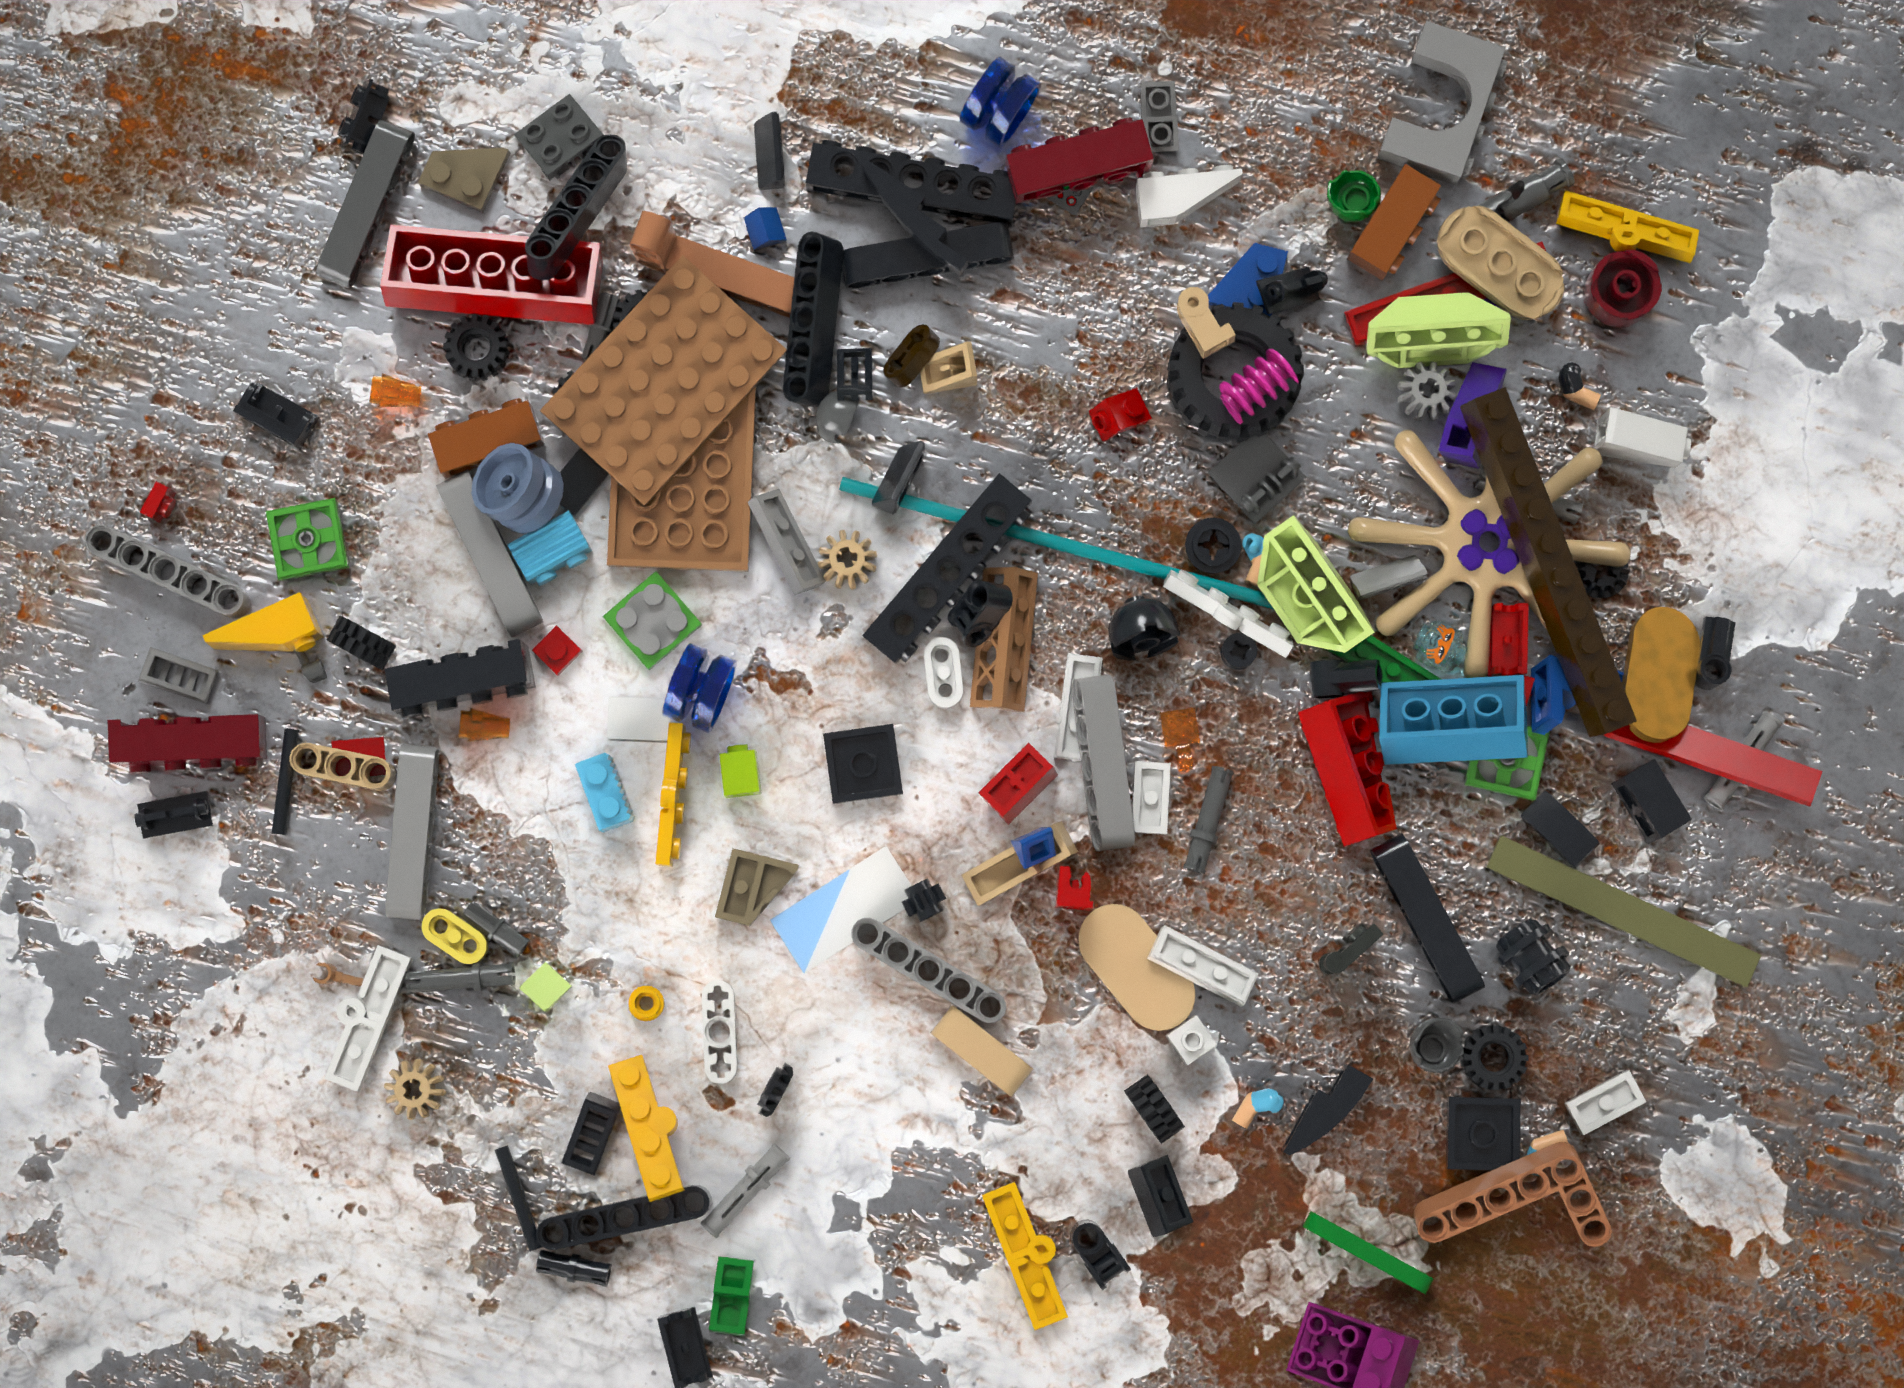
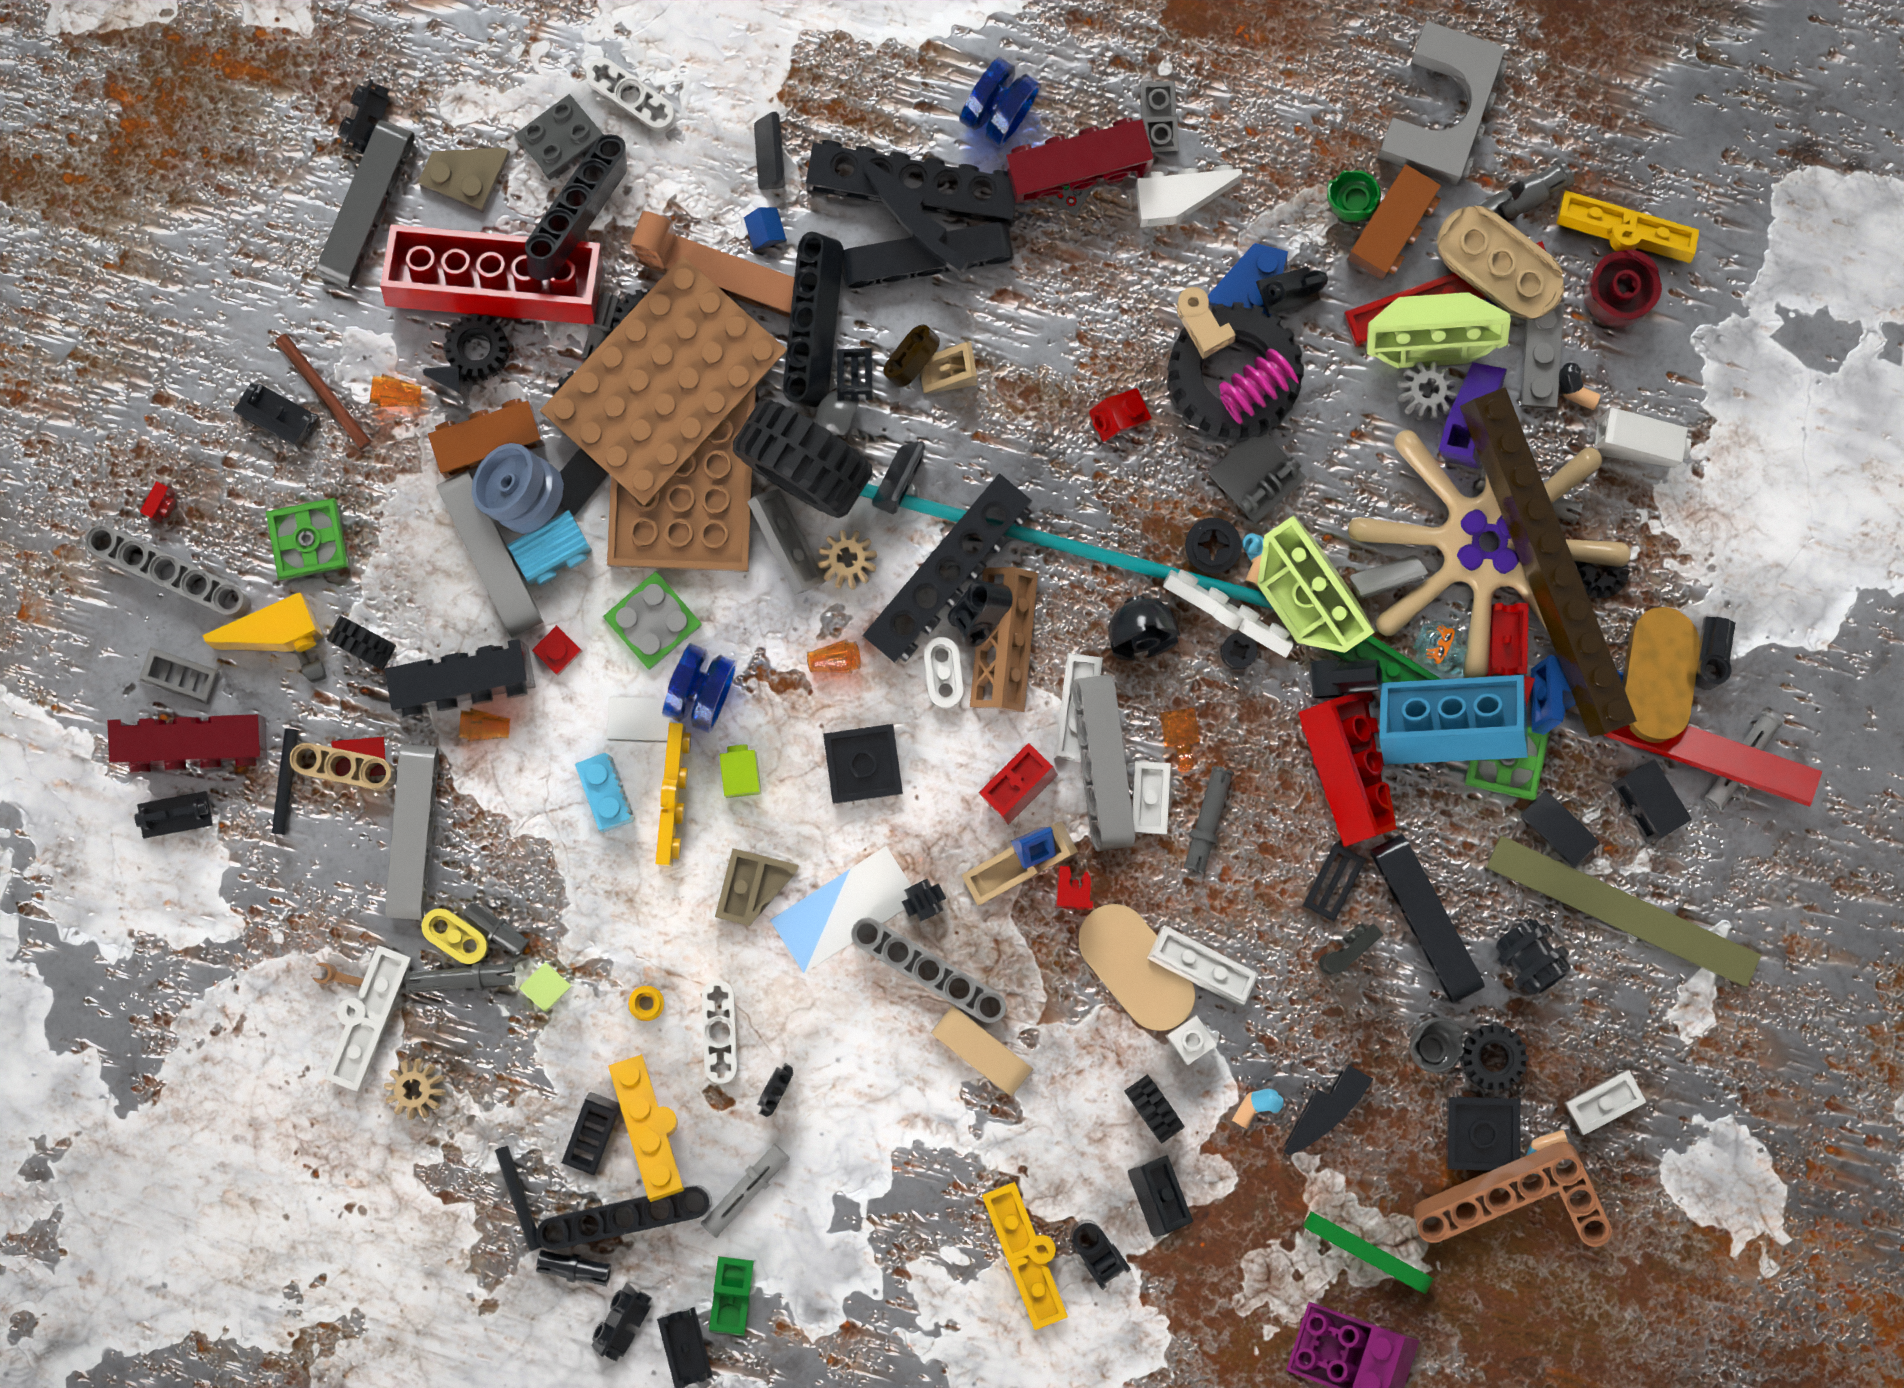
(323, 391): none -> copper bar
(449, 381): none -> black slope
(626, 1307): none -> black hinge
(656, 101): none -> white beam
(802, 458): none -> black tyre
(835, 658): none -> clear orange cone
(1320, 908): none -> black tile
(1542, 360): none -> light grey plate

